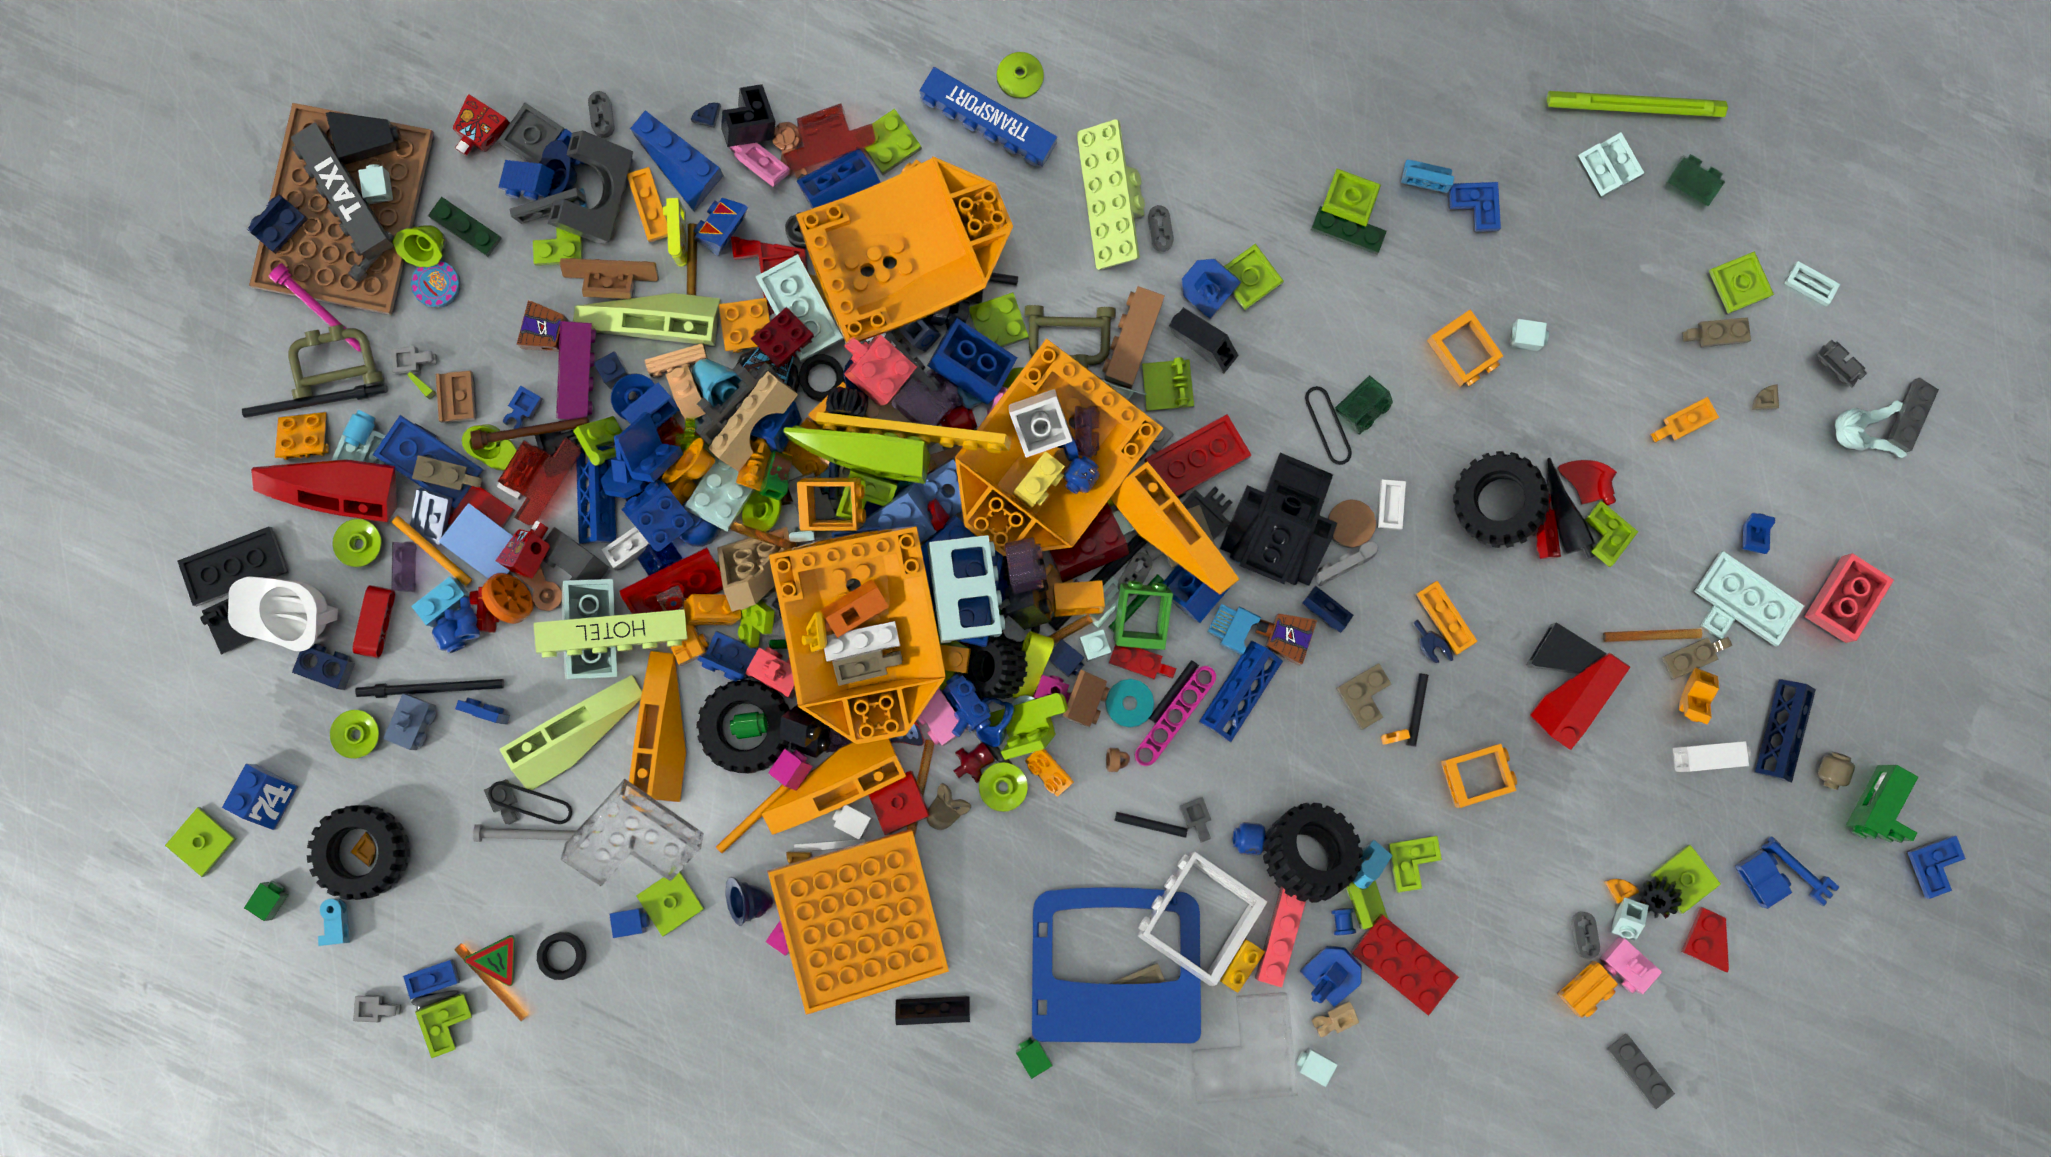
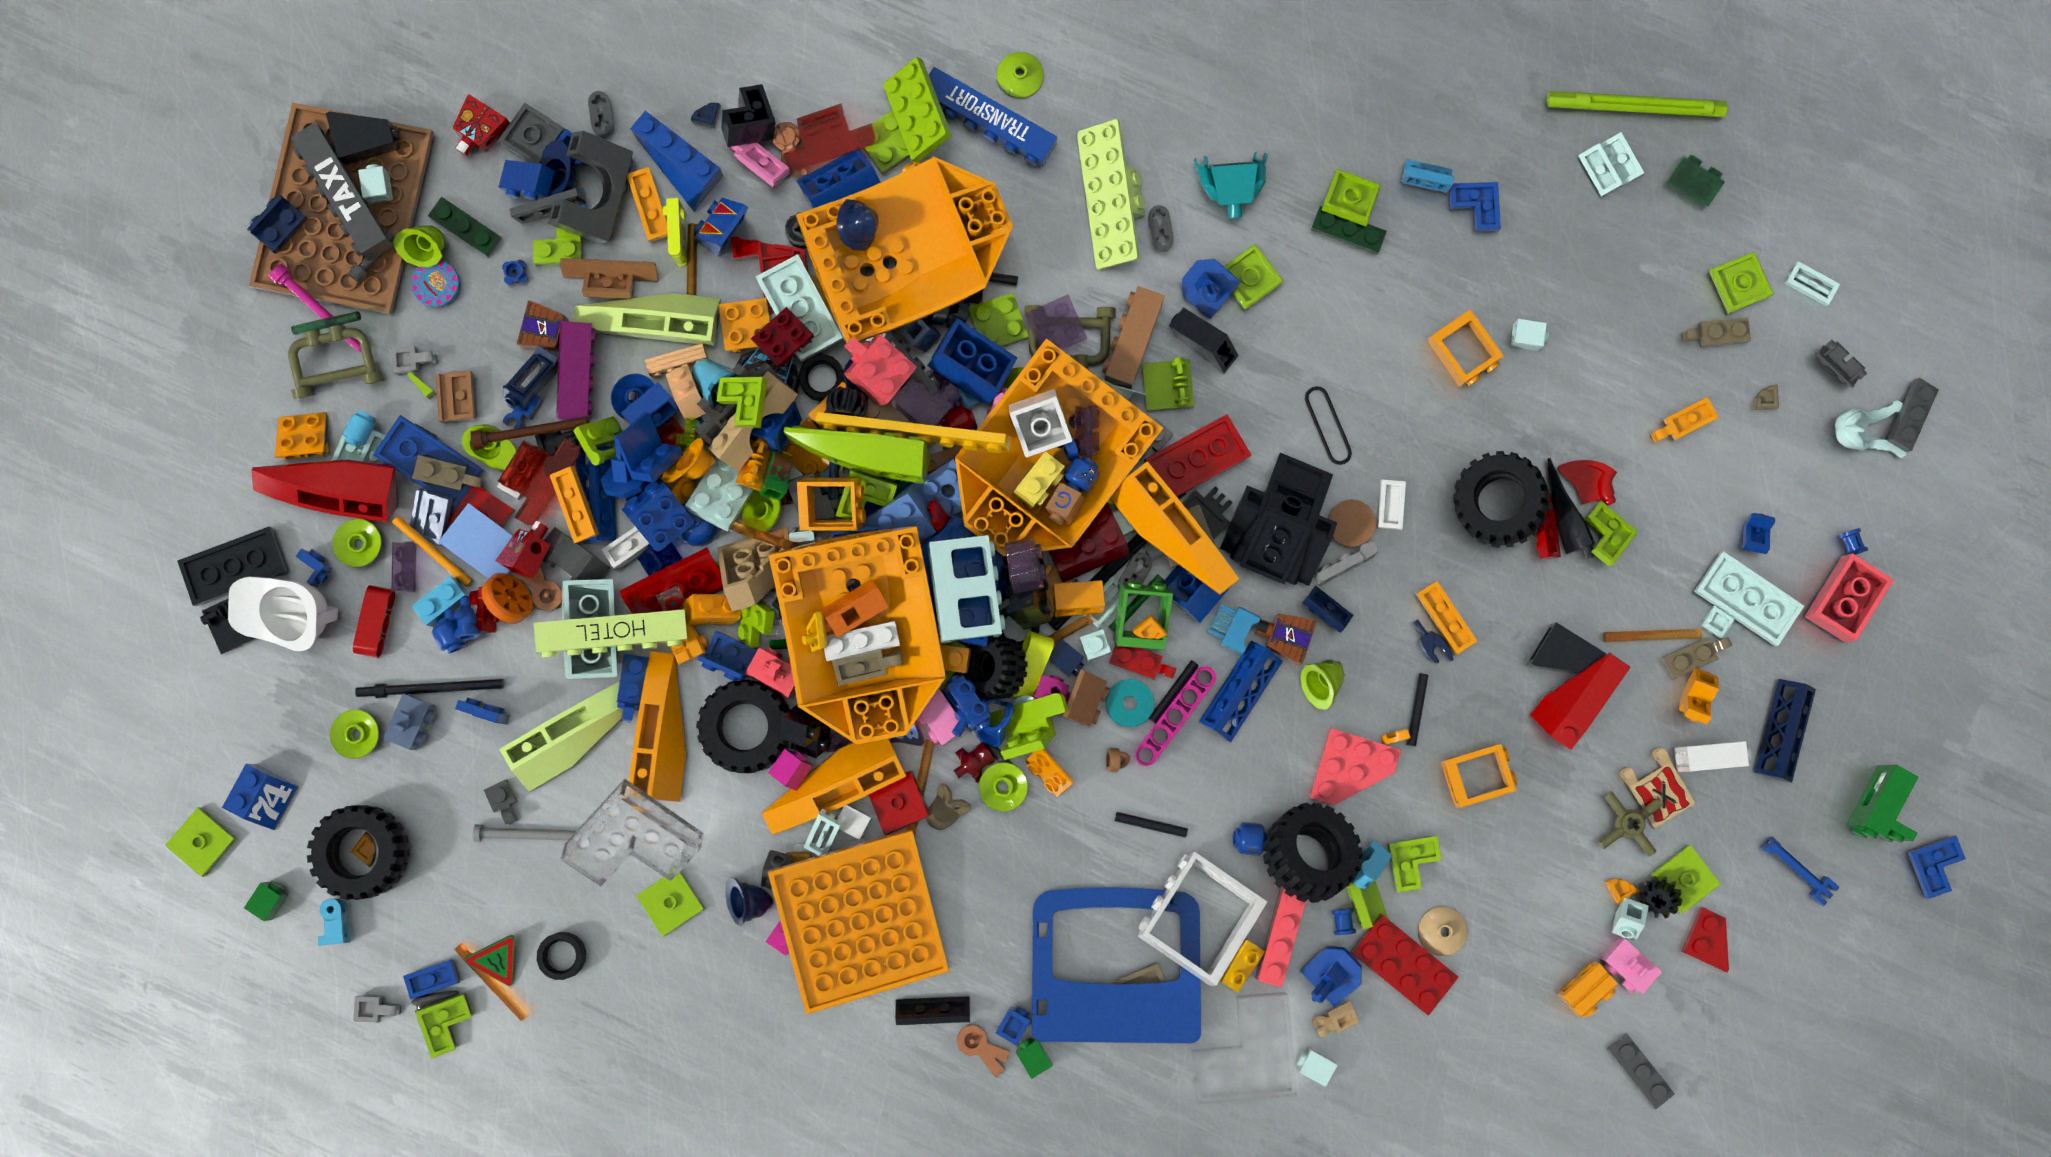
(314, 560): none -> blue bracket
(323, 669): dark blue brick -> none
(327, 322): none -> clear green bar
(360, 392): black bar -> none
(509, 267): none -> blue plate
(527, 812): black piece -> none
(530, 379): none -> dark blue window
(574, 504): none -> light orange plate
(611, 369): dark blue brick -> none
(629, 922): blue brick -> none
(631, 685): none -> blue hinge
(749, 397): none -> lime plate
(749, 725): green brick -> none
(750, 820): light orange bar -> none
(774, 860): none -> dark grey bracket
(829, 821): none -> light aqua tile
(857, 224): none -> dark blue piece
(917, 109): none -> lime plate
(973, 1042): none -> nougat piece
(1014, 1025): none -> blue bracket
(1057, 323): none -> clear purple hinge
(1064, 504): none -> medium nougat brick
(1149, 629): none -> light orange tile
(1195, 815): dark grey plate -> none
(1233, 182): none -> teal torso
(1322, 682): none -> lime piece
(1351, 766): none -> coral plate
(1358, 695): dark tan plate -> none
(1365, 404): clear green bracket -> none
(1430, 928): none -> tan dish
(1591, 934): dark grey beam -> none
(1638, 825): none -> olive bar
(1660, 784): none -> flag
(1764, 879): blue brick -> none
(1836, 770): dark tan head -> none
(1853, 542): none -> blue bush

